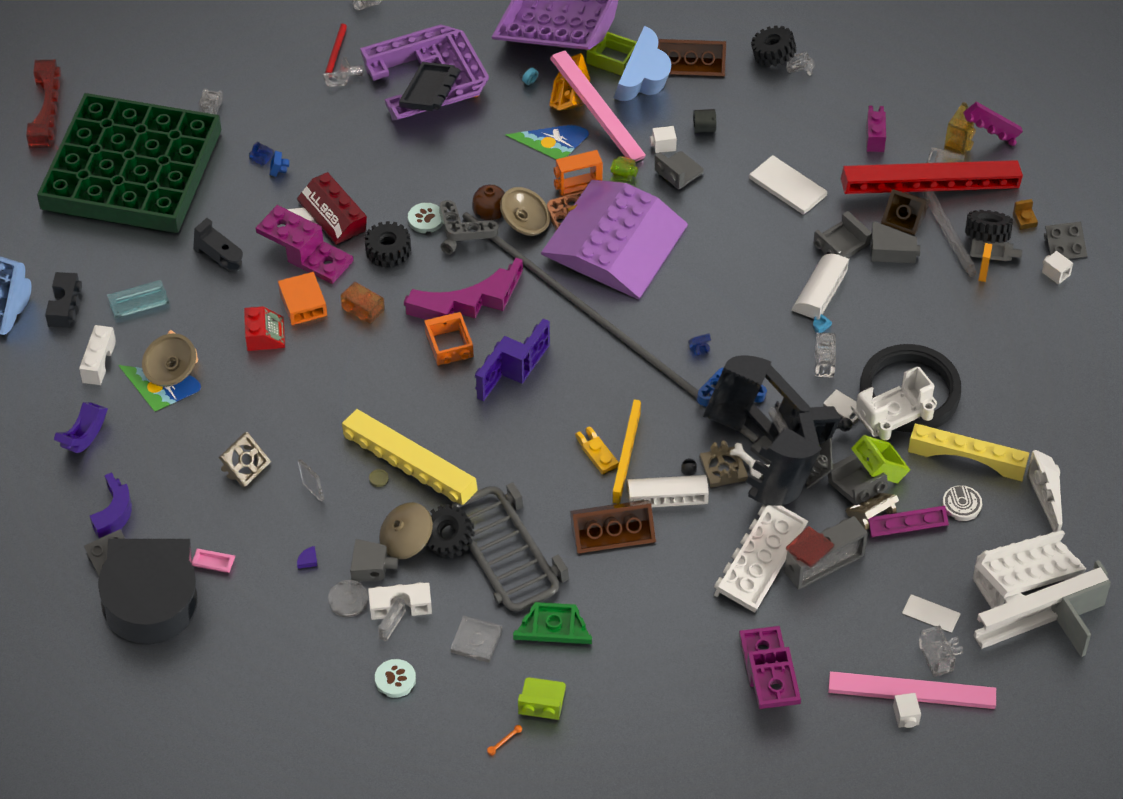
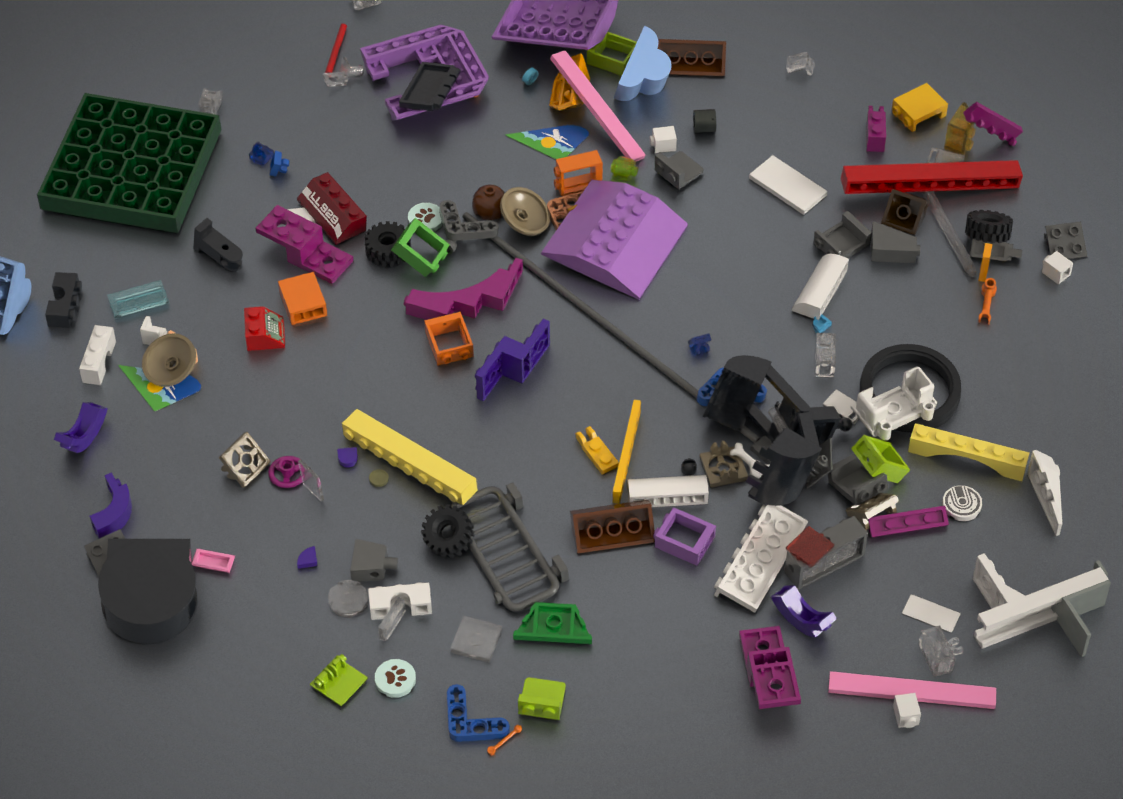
(40, 130): clear red arch -> none
(150, 333): none -> white panel
(288, 468): none -> magenta piece
(338, 680): none -> lime hinge
(347, 457): none -> dark purple tile
(362, 302): clear orange brick -> none
(406, 530): dark tan dish -> none
(411, 256): none -> bright green window
(467, 725): none -> blue beam
(678, 549): none -> medium lavender window
(773, 46): black tyre -> none
(799, 613): none -> dark purple arch
(918, 106): none -> yellow panel
(988, 291): none -> orange brick
(1024, 214): pearl gold bracket -> none
(1029, 564): white bracket -> none

